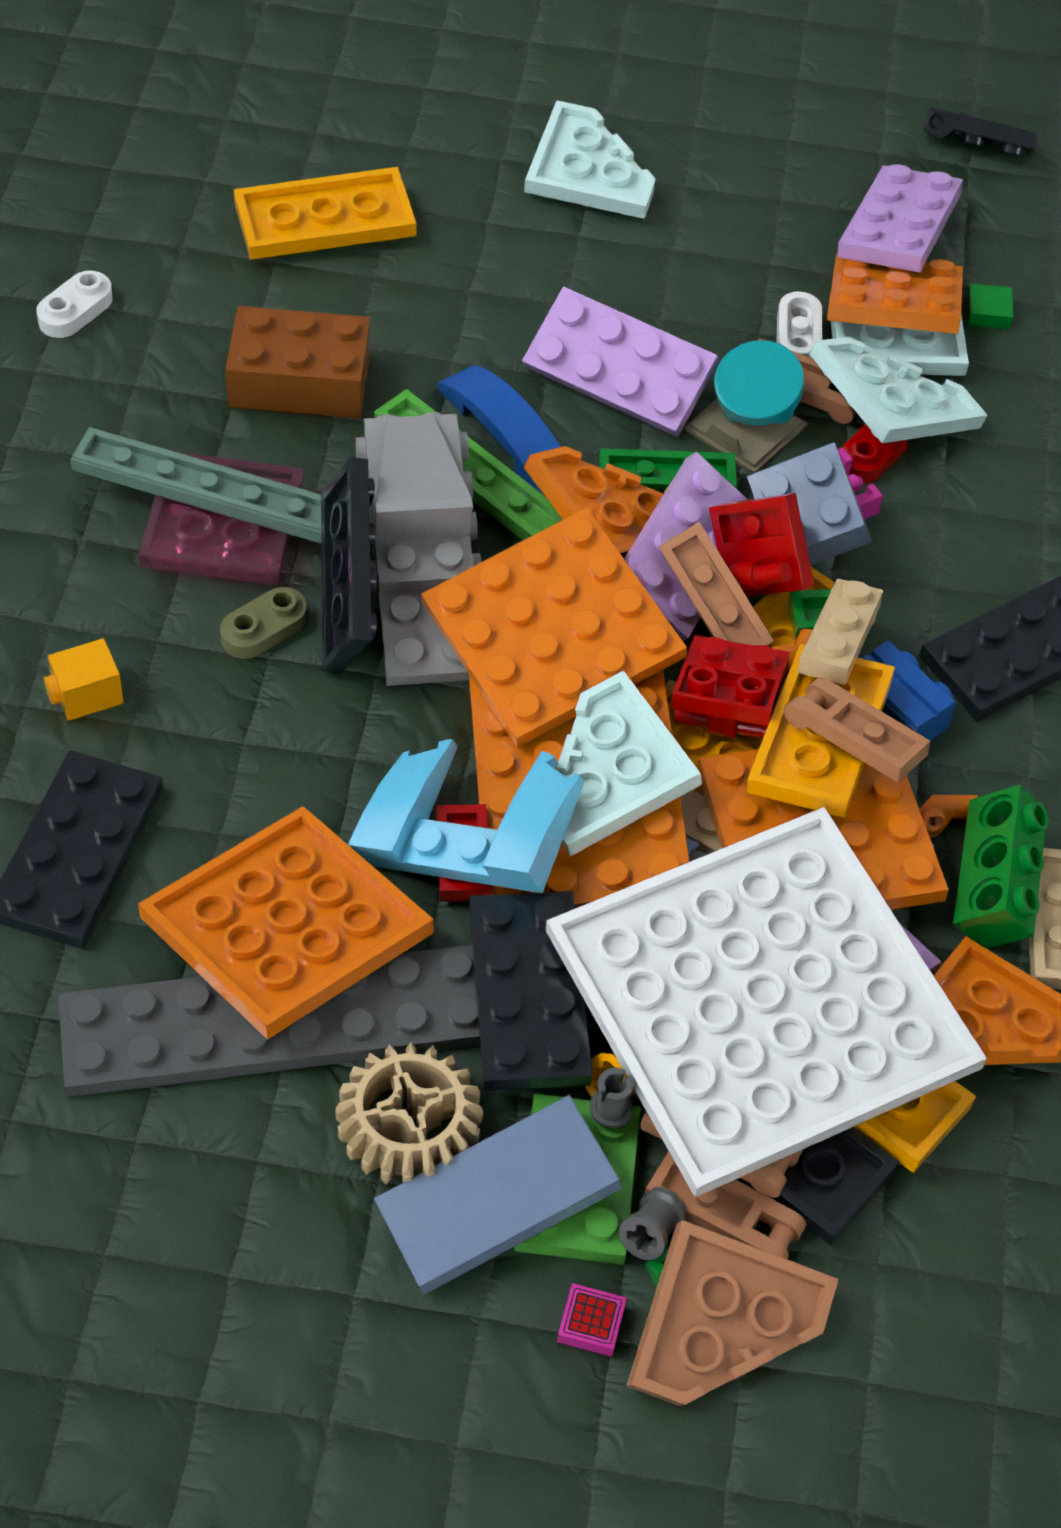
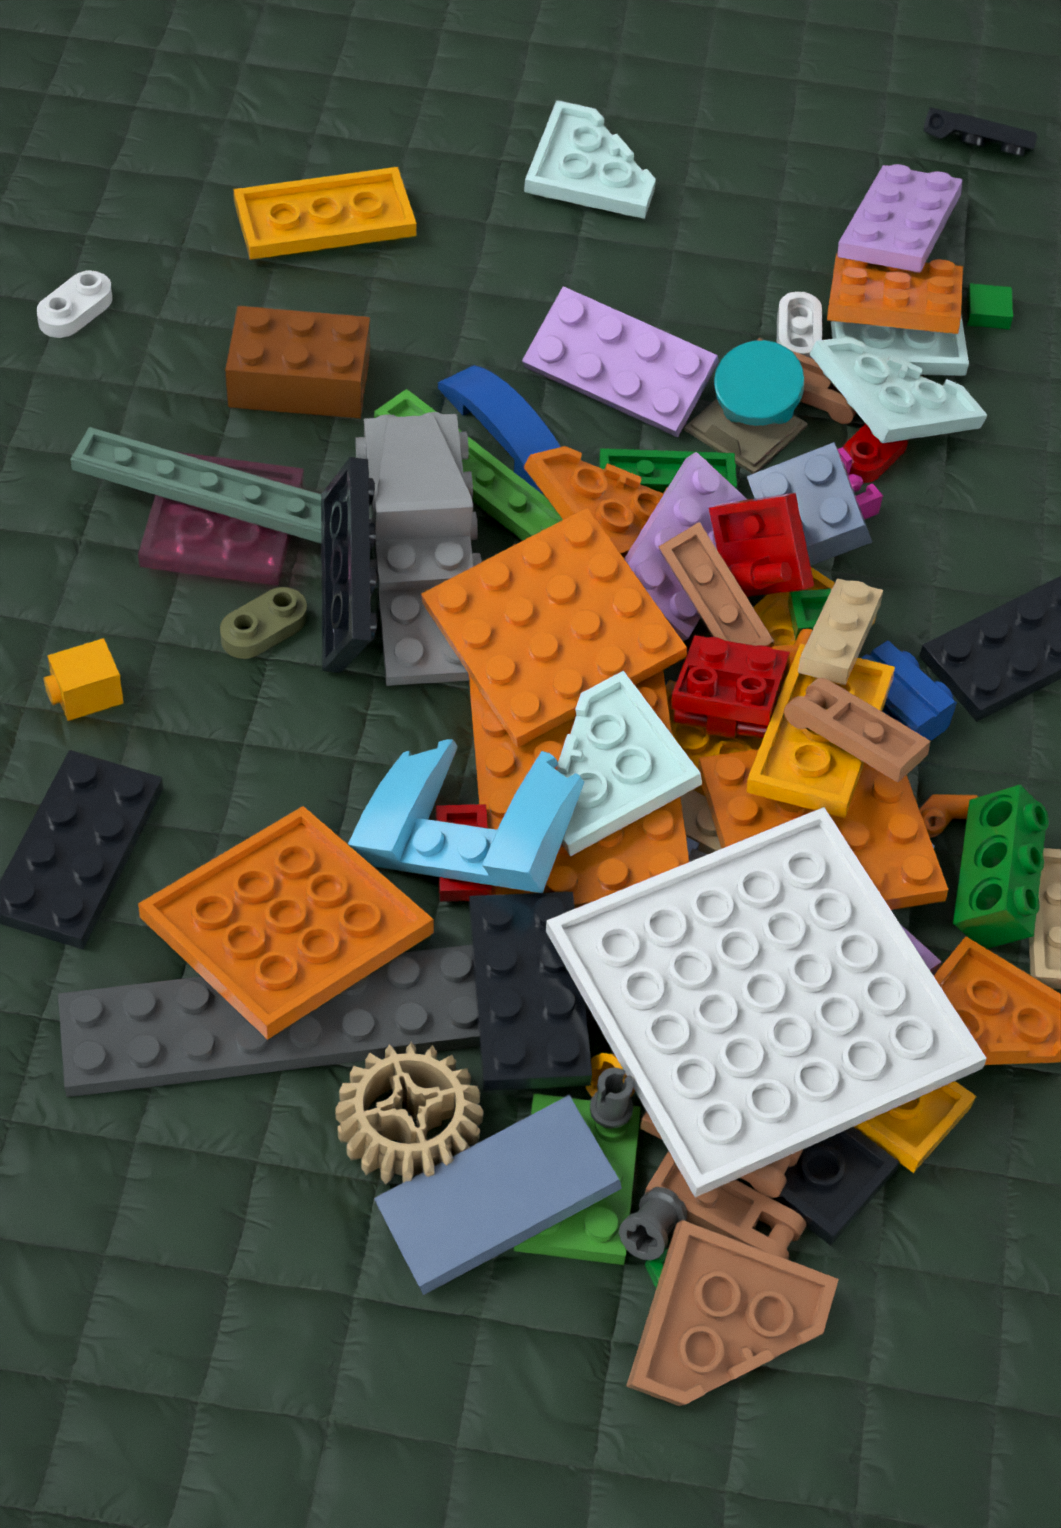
(591, 1320): tile -> none

